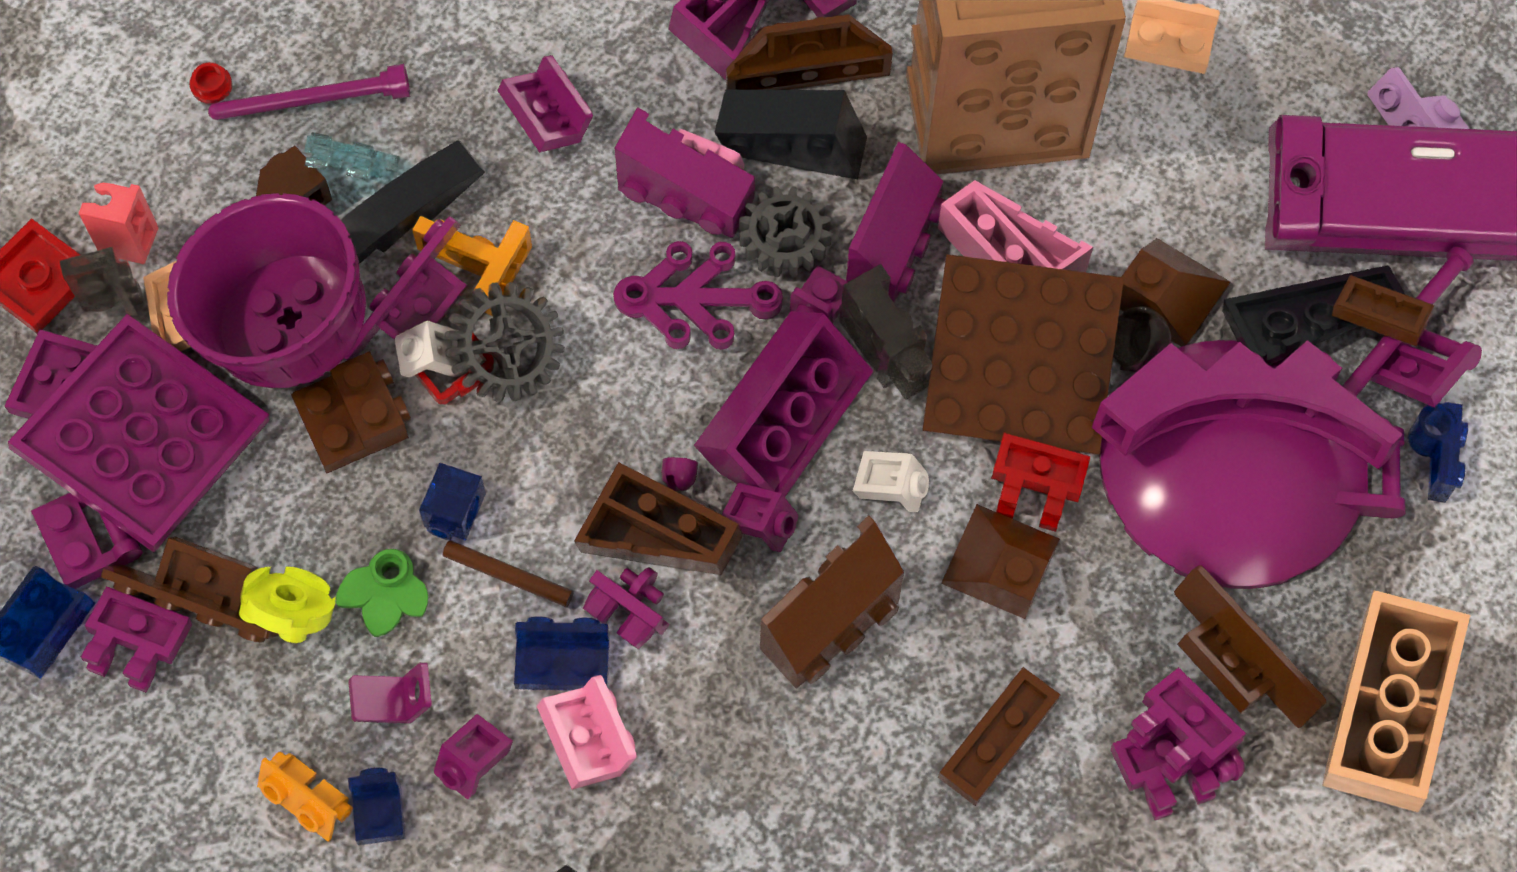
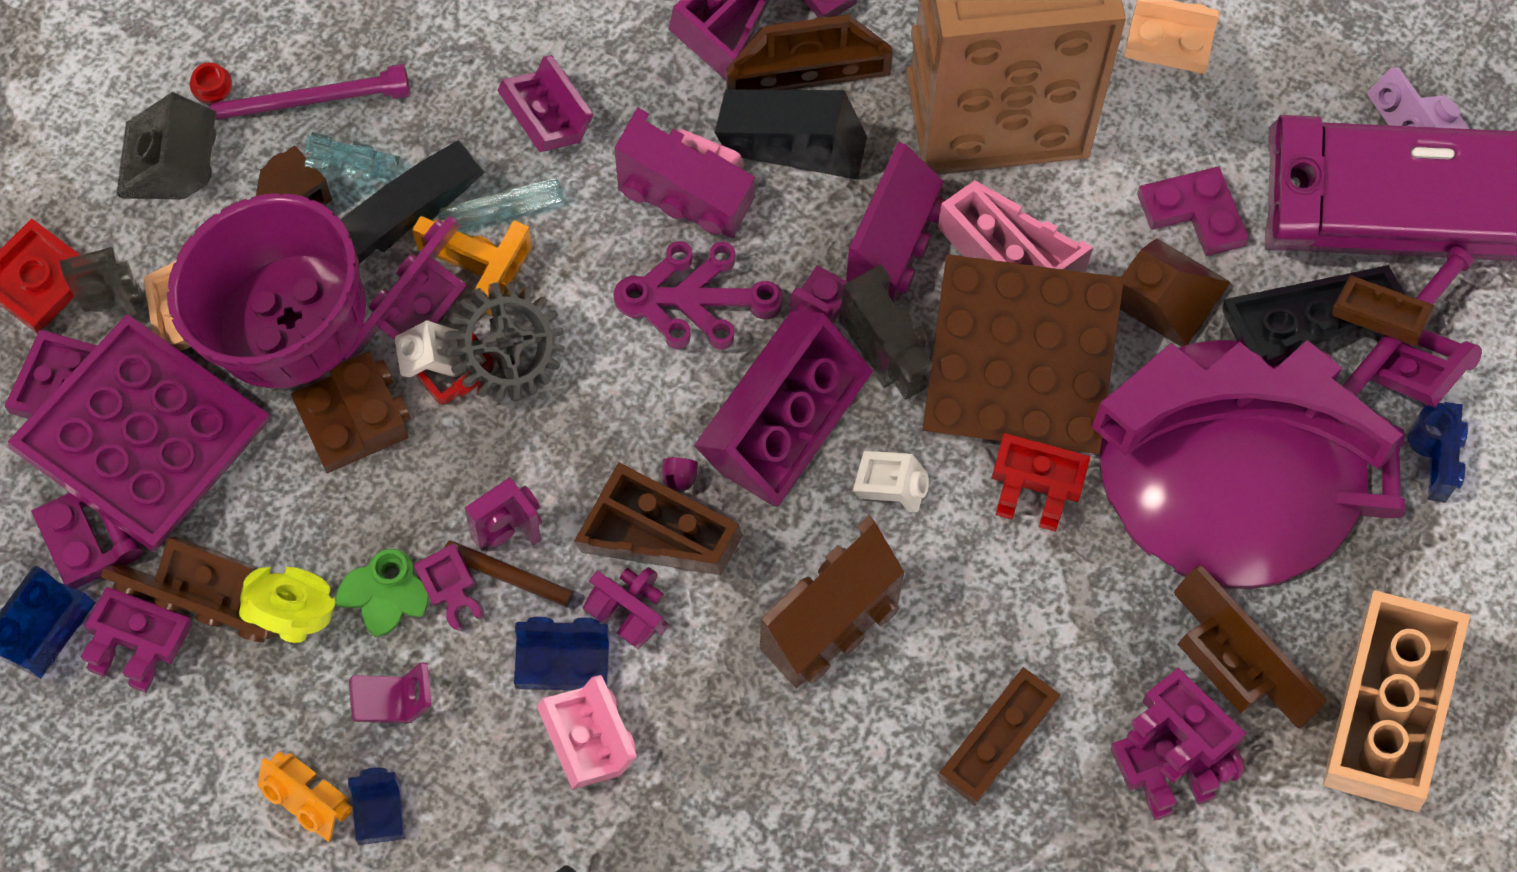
(122, 223): coral hinge -> none
(167, 150): none -> clear smoke slope
(447, 580): none -> magenta plate
(452, 502): clear blue brick -> none
(470, 755): magenta bracket -> none
(500, 511): none -> magenta bracket
(504, 204): none -> clear light blue axle
(762, 514): magenta bracket -> none
(790, 247): dark grey gear -> none
(1000, 561): reddish brown slope -> none
(1140, 337): clear smoke hair -> none
(1198, 198): none -> magenta plate

